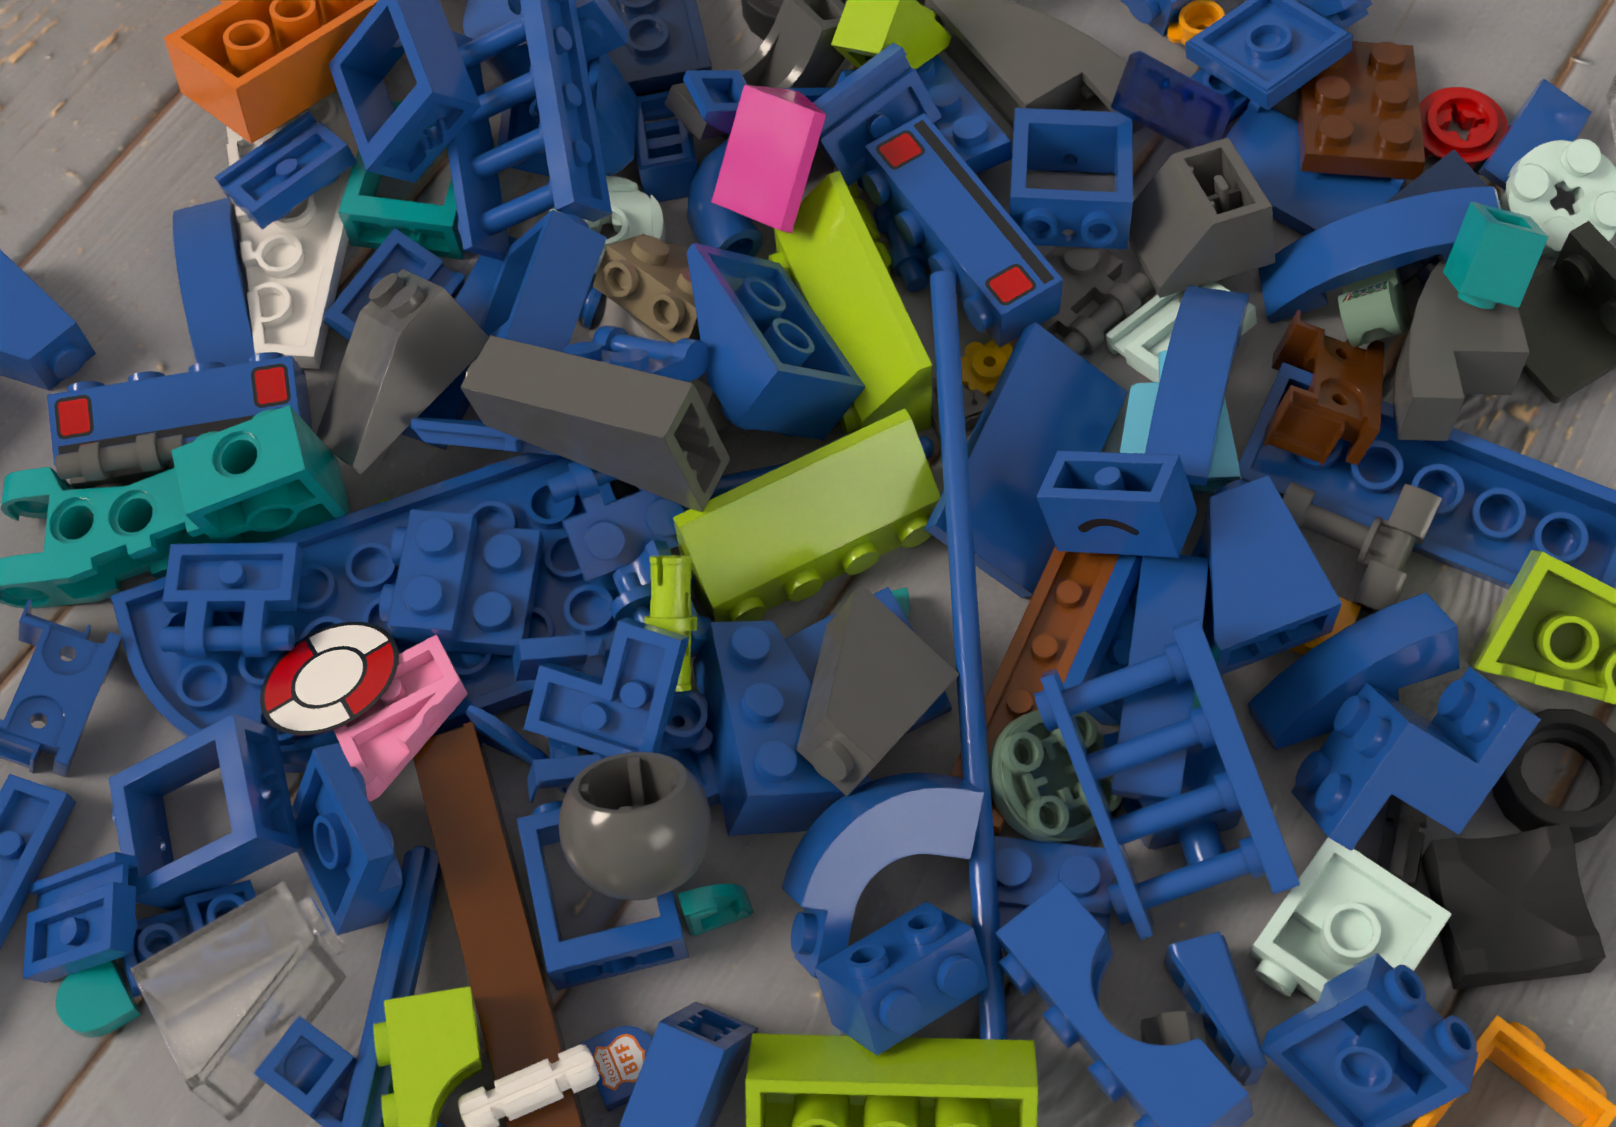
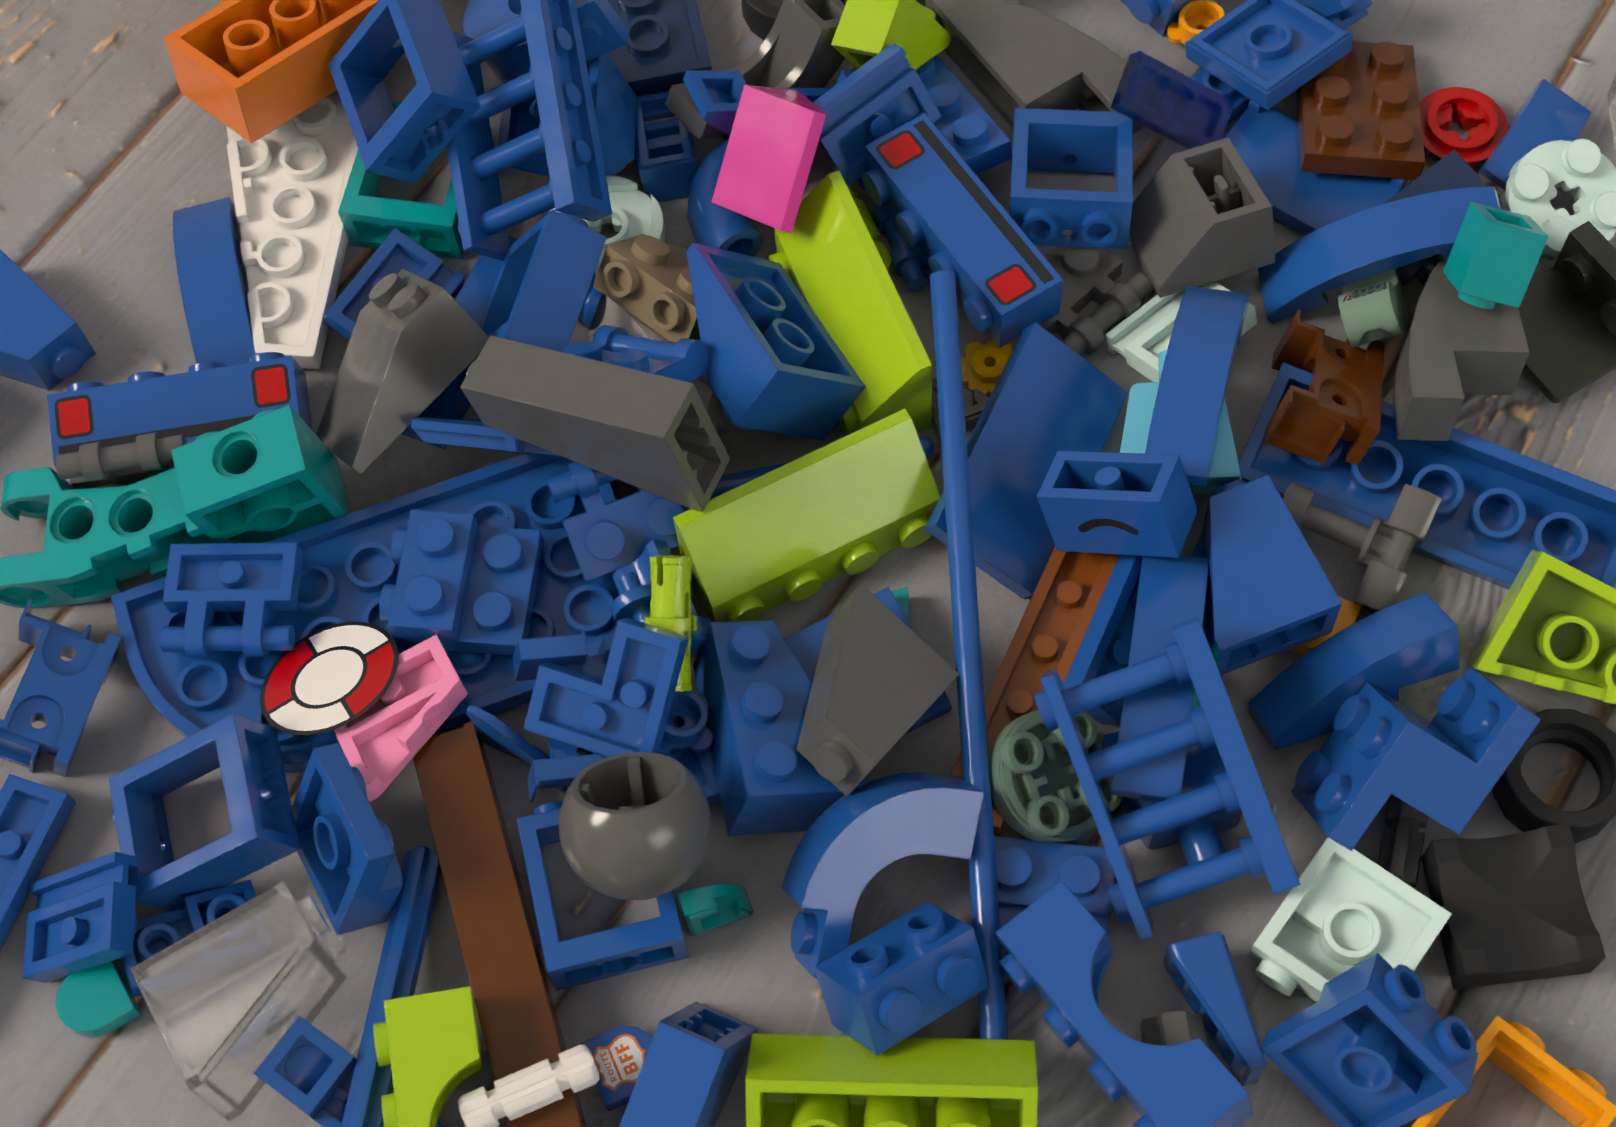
(286, 170): blue plate -> none

